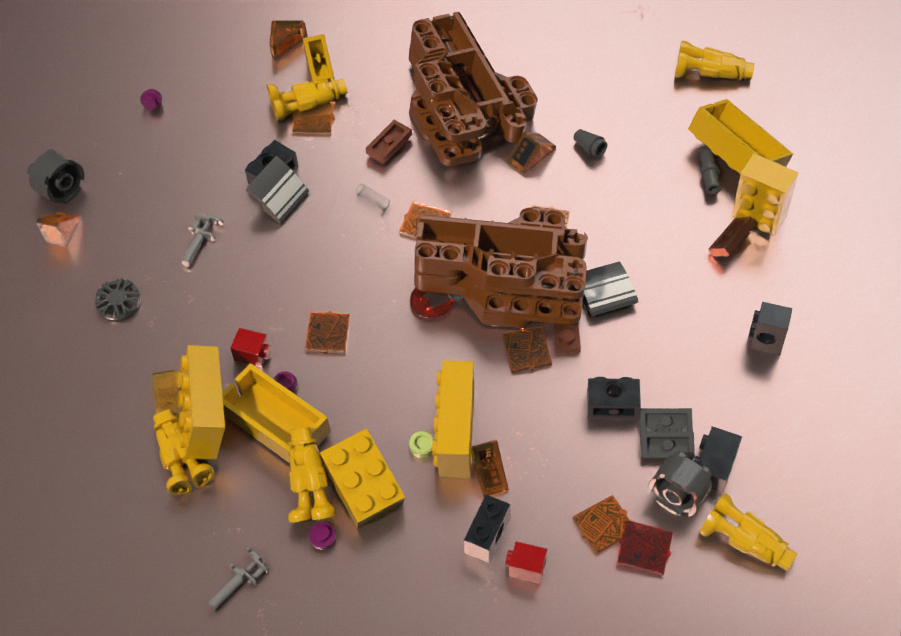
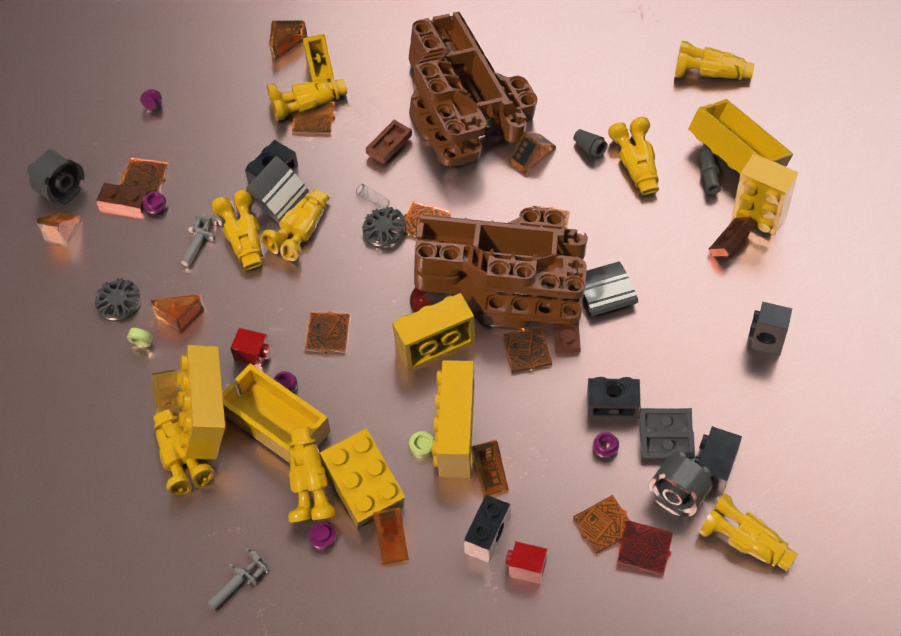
(121, 197): none -> copper plate
(140, 337): none -> yellowish green tile
(145, 174): none -> clear orange piece
(154, 202): none -> magenta plate
(178, 311): none -> clear orange slope
(241, 233): none -> yellow piece
(297, 222): none -> yellow piece
(384, 226): none -> dark grey wheel
(391, 536): none -> clear orange slope
(434, 331): none -> yellow brick
(606, 438): none -> magenta plate
(637, 159): none -> yellow piece

